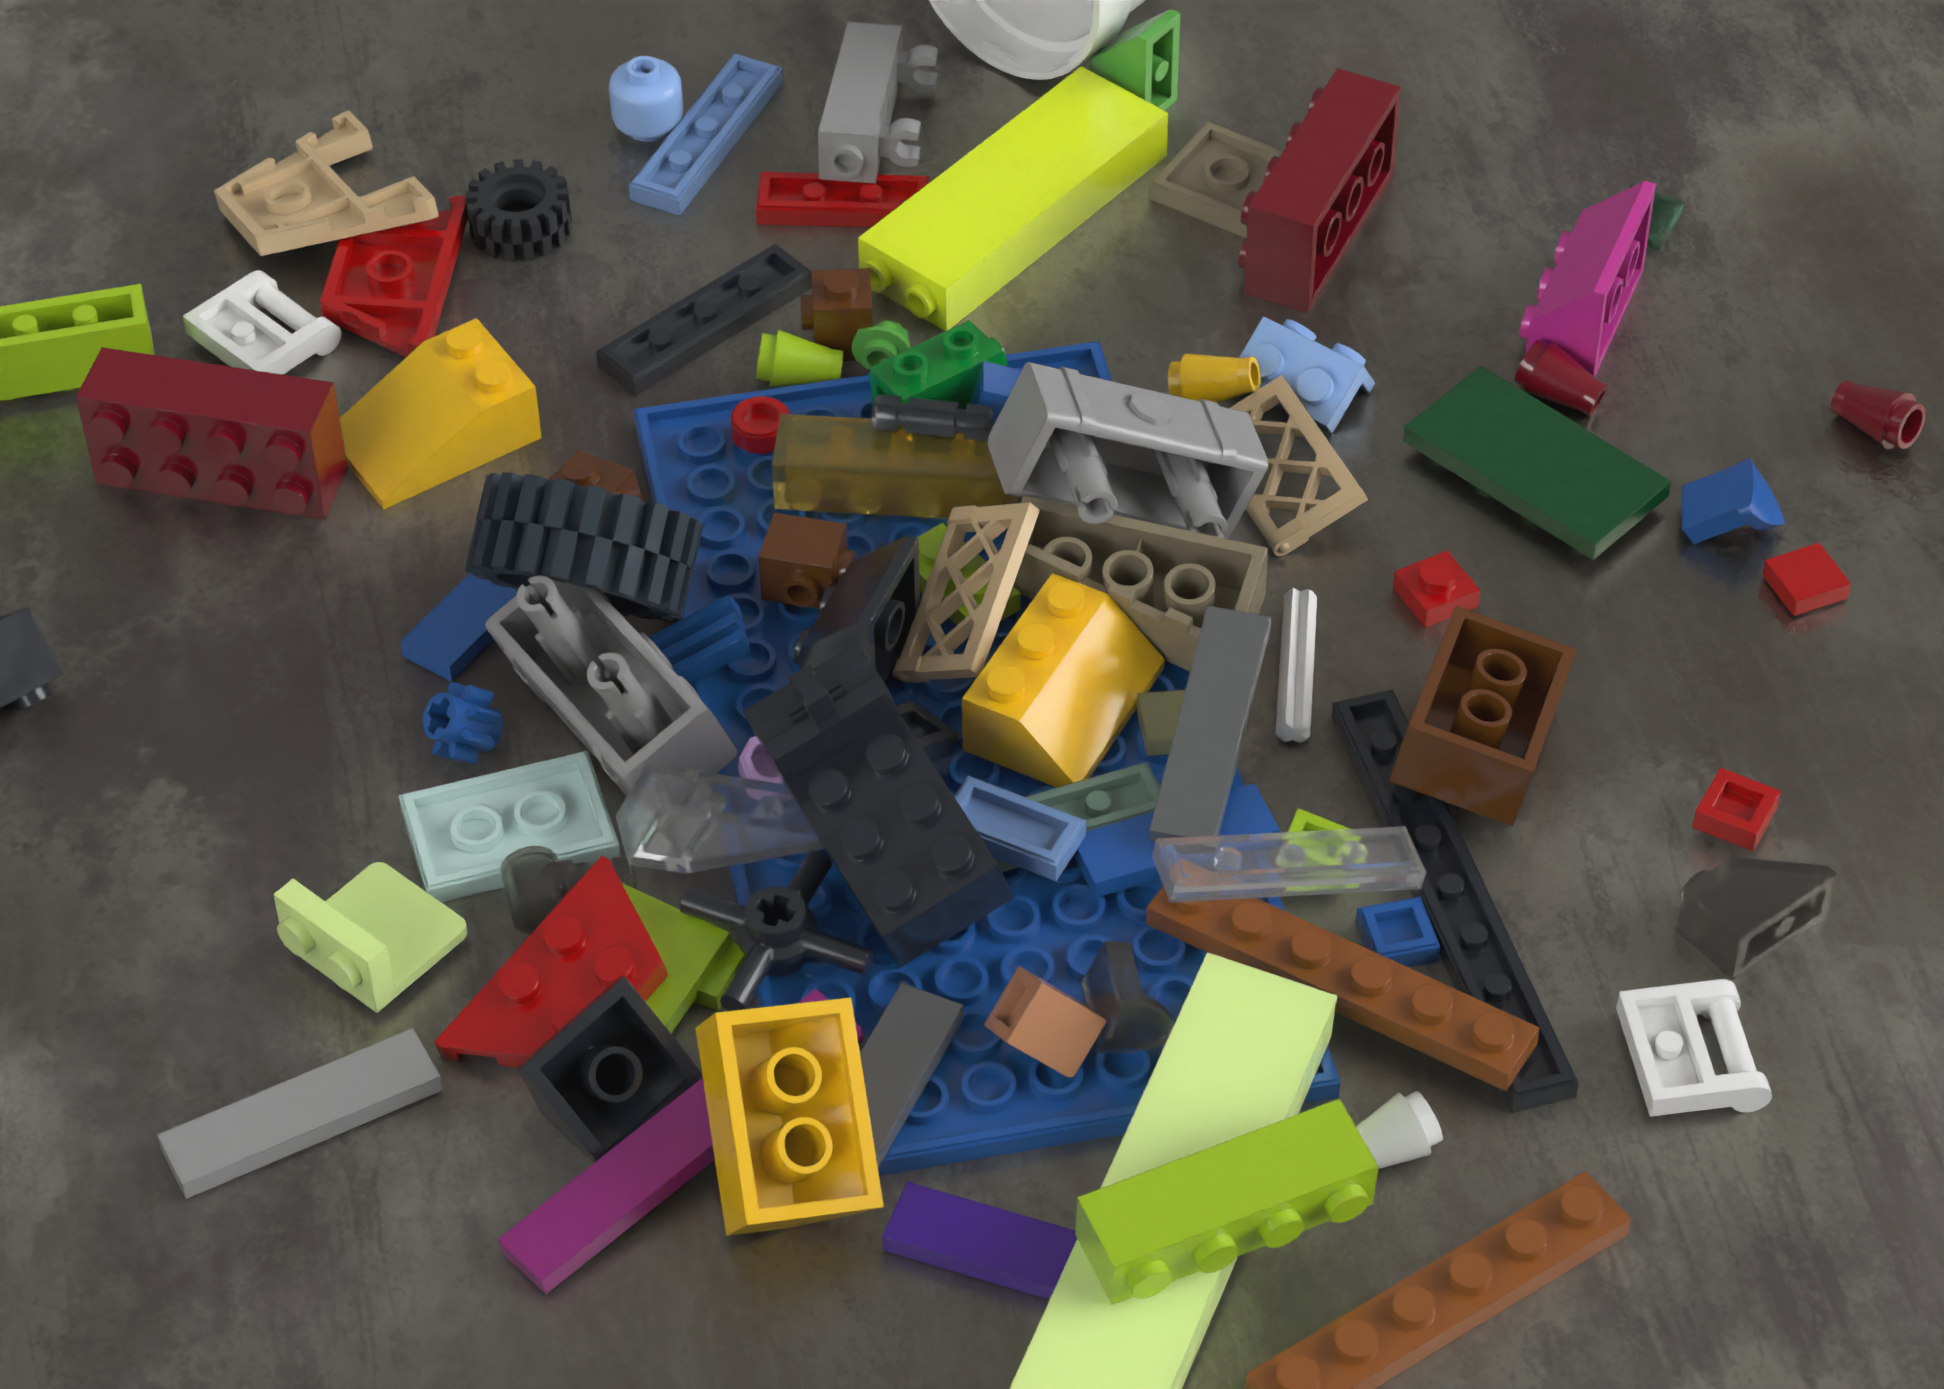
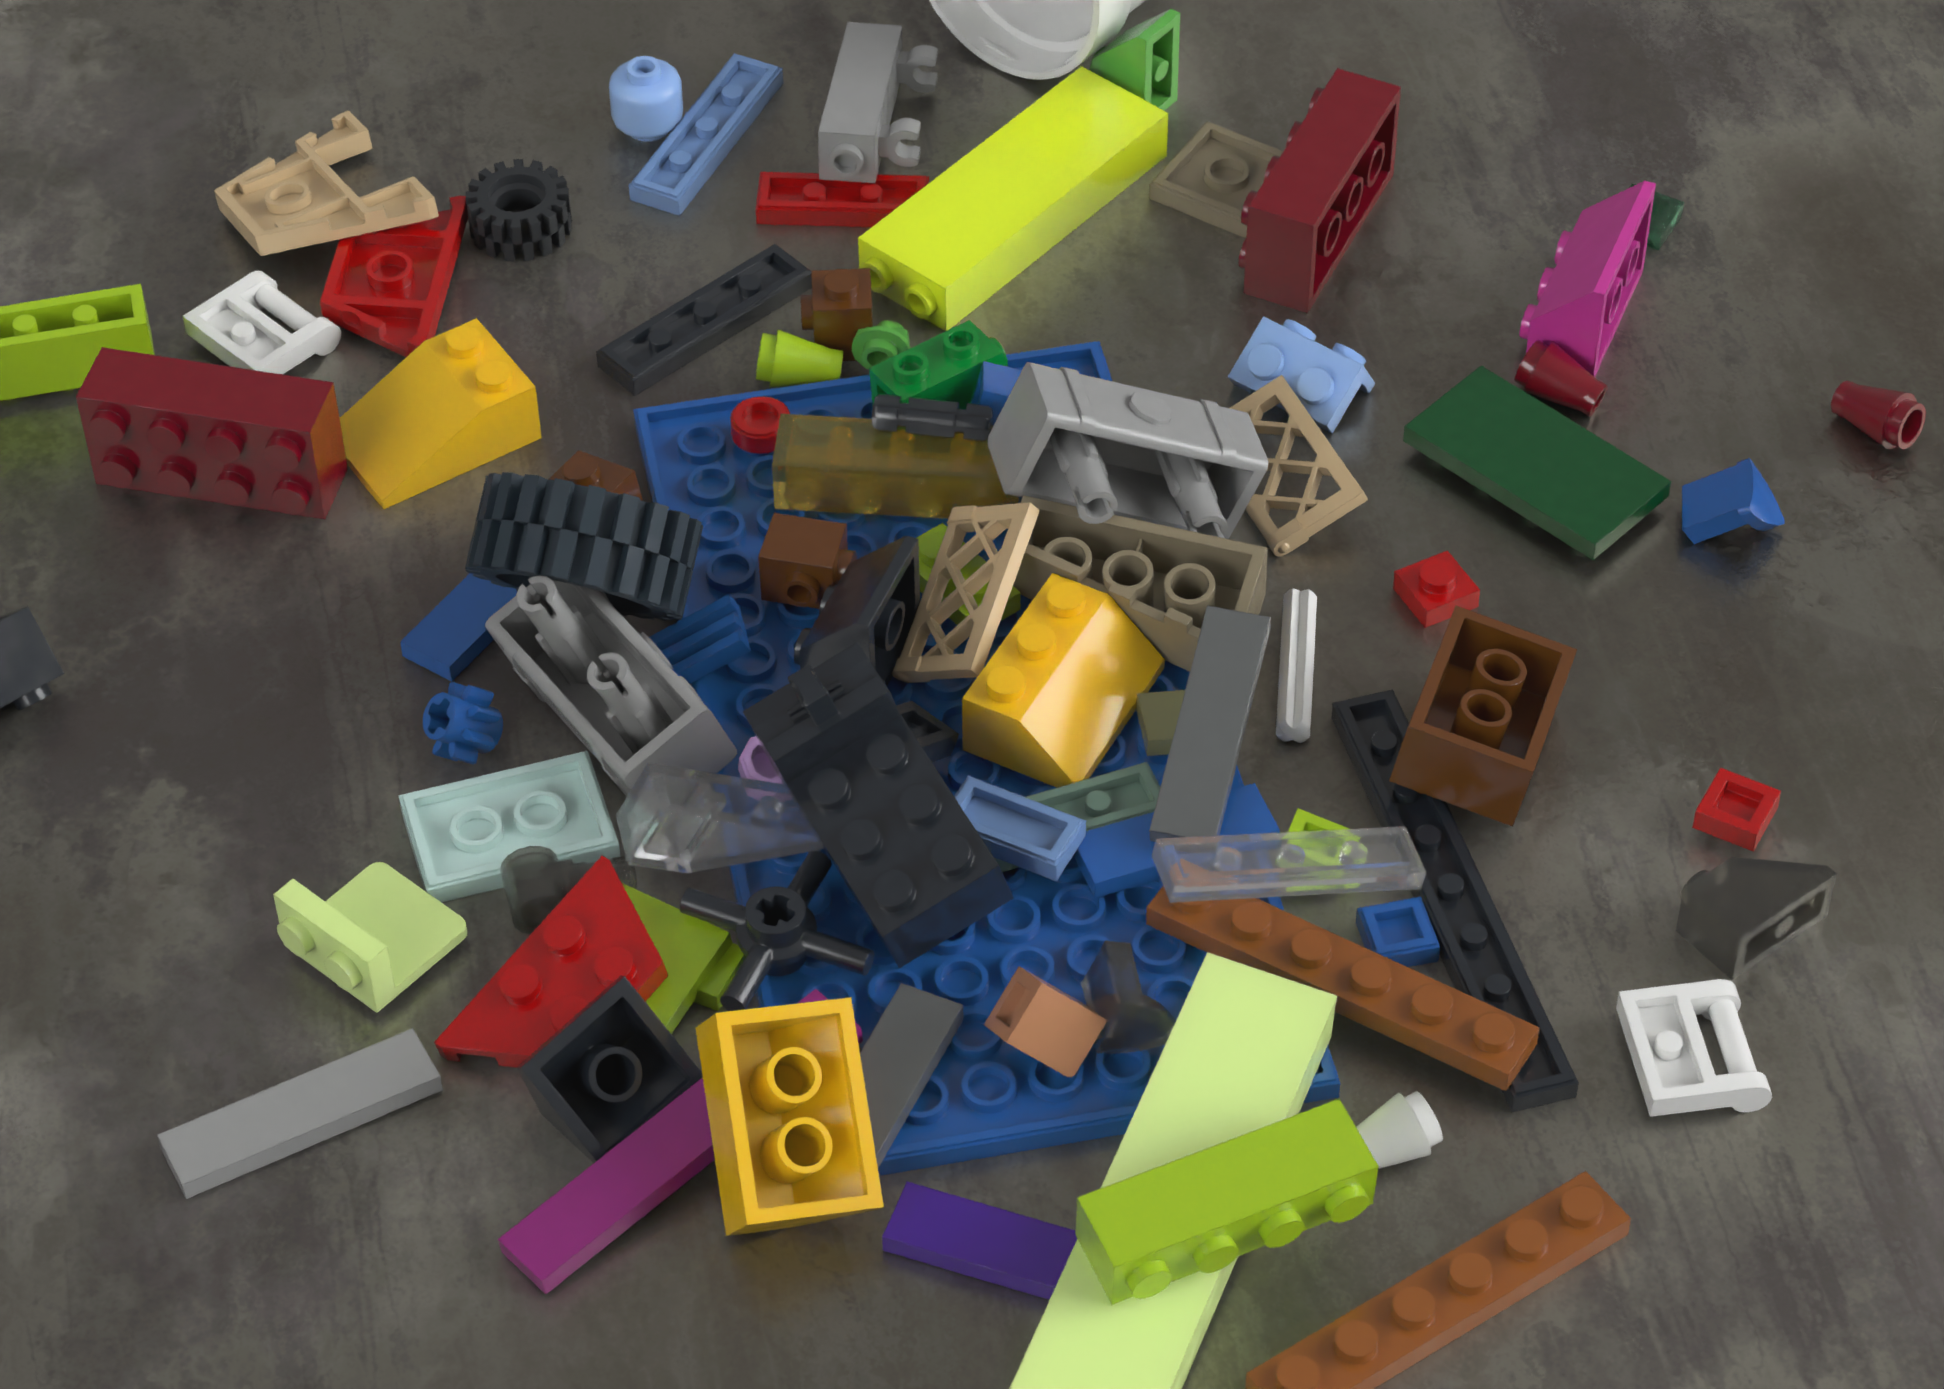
(1213, 377): yellow cone -> none
(1806, 579): red tile -> none

